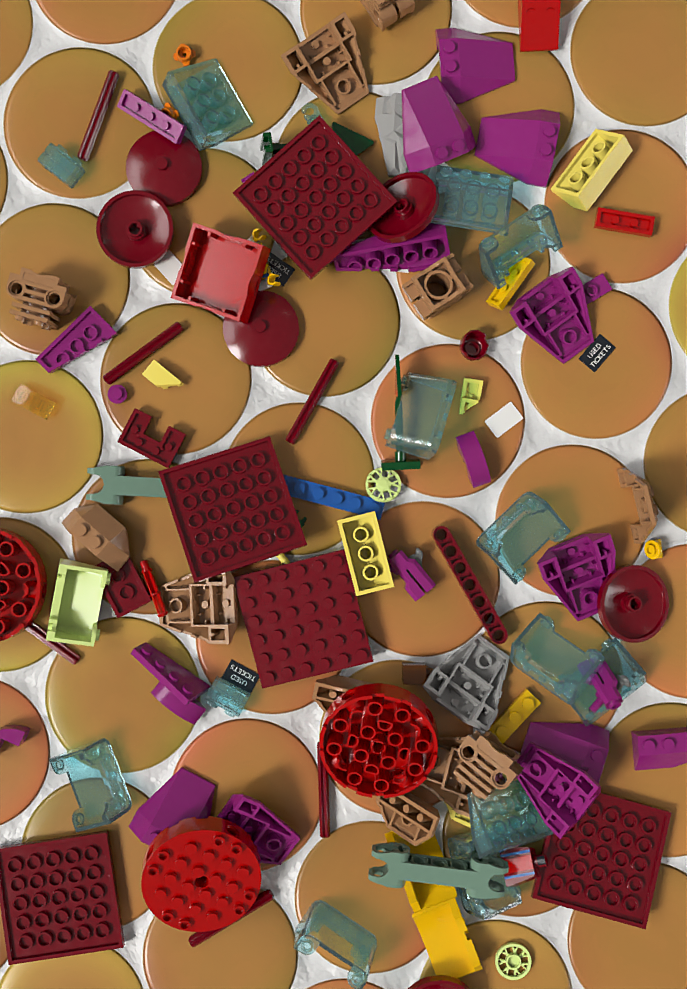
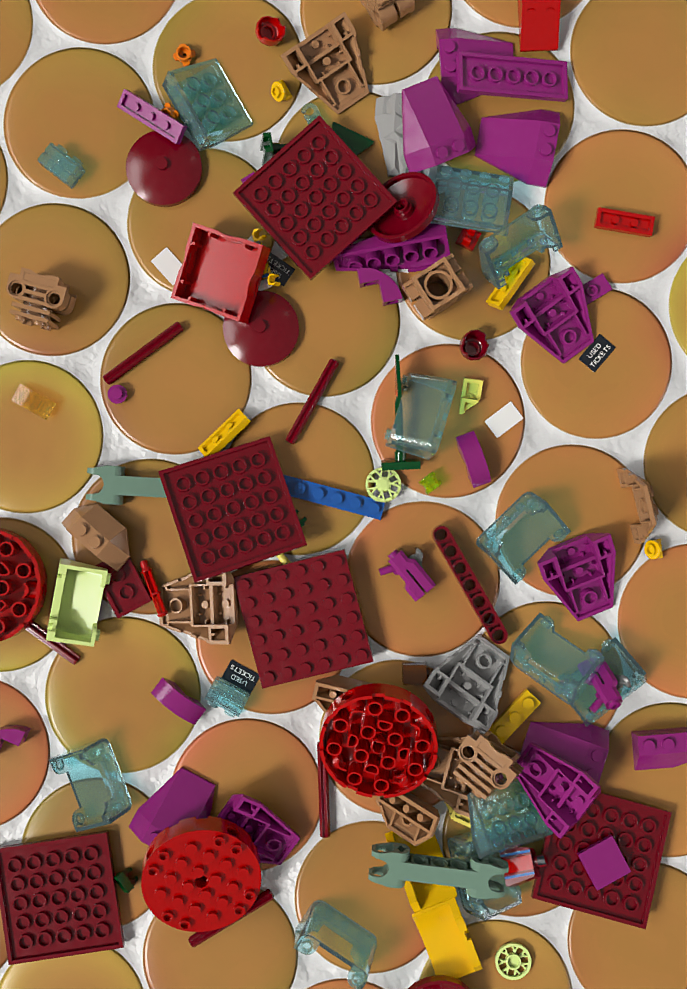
(79, 338): magenta wing -> none
(98, 115): dark red axle -> none
(124, 882): none -> dark green tile
(135, 229): dark red dish -> none
(160, 376): light yellow slope -> none
(160, 452): dark red plate -> none
(171, 674): magenta wing -> none
(224, 433): none -> yellow plate
(270, 31): none -> red hair
(280, 91): none -> yellow plate
(365, 553): light yellow slope -> none
(388, 288): none -> magenta brick
(430, 482): none -> clear neon green wheel
(468, 238): none -> red tile
(511, 76): none -> magenta plate
(592, 169): light yellow slope -> none
(603, 862): none -> magenta tile
(633, 603): dark red dish -> none

